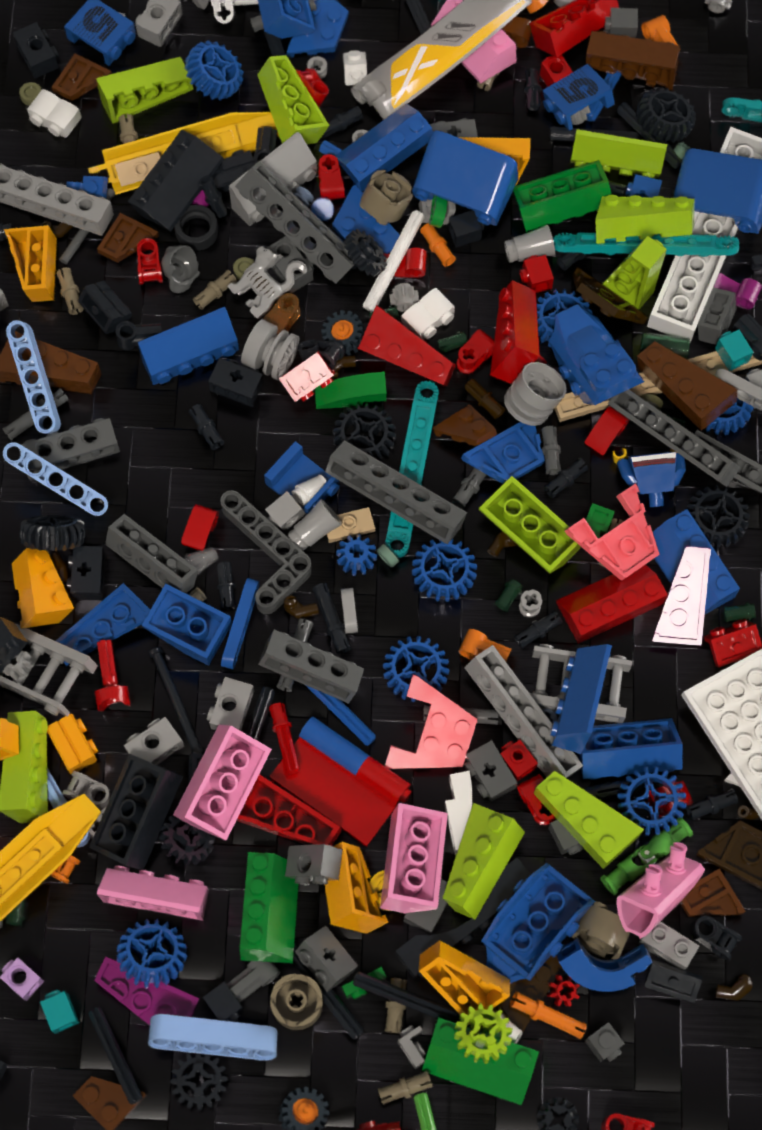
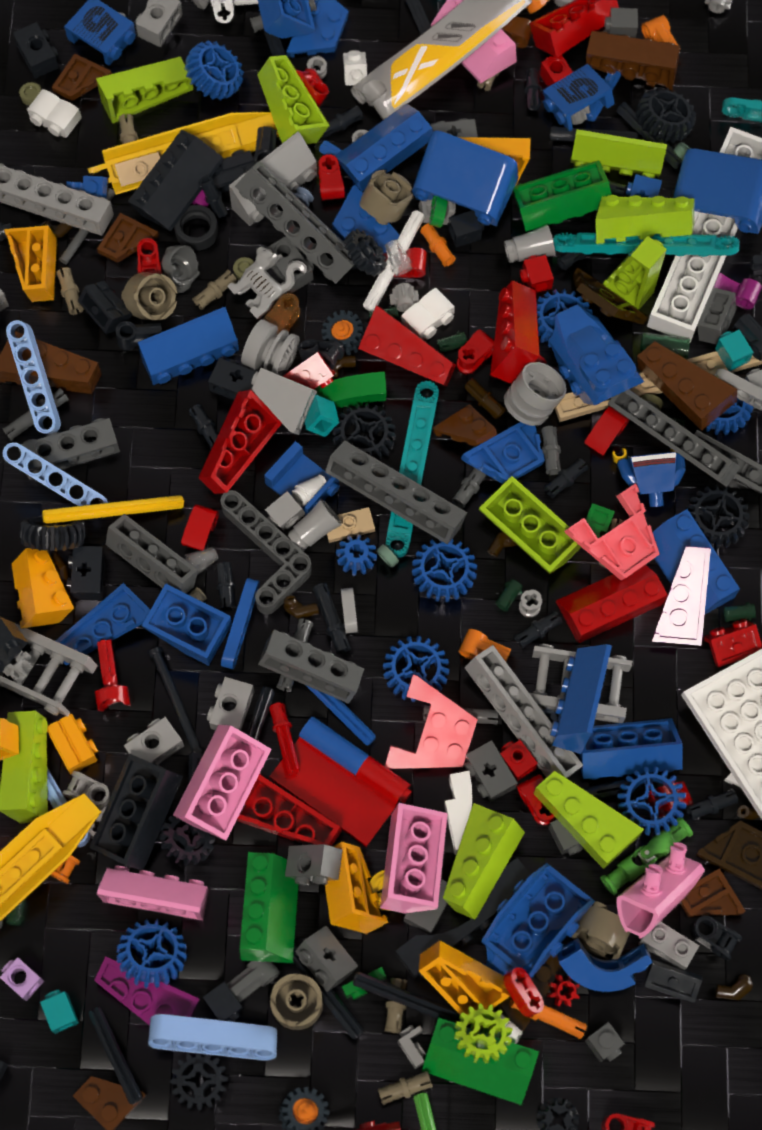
(112, 509): none -> yellow axle
(150, 296): none -> dark tan brick
(238, 442): none -> red wedge
(284, 397): none -> light grey slope
(321, 416): none -> teal brick
(323, 208): tile -> none
(398, 259): none -> clear cone
(523, 992): none -> red beam

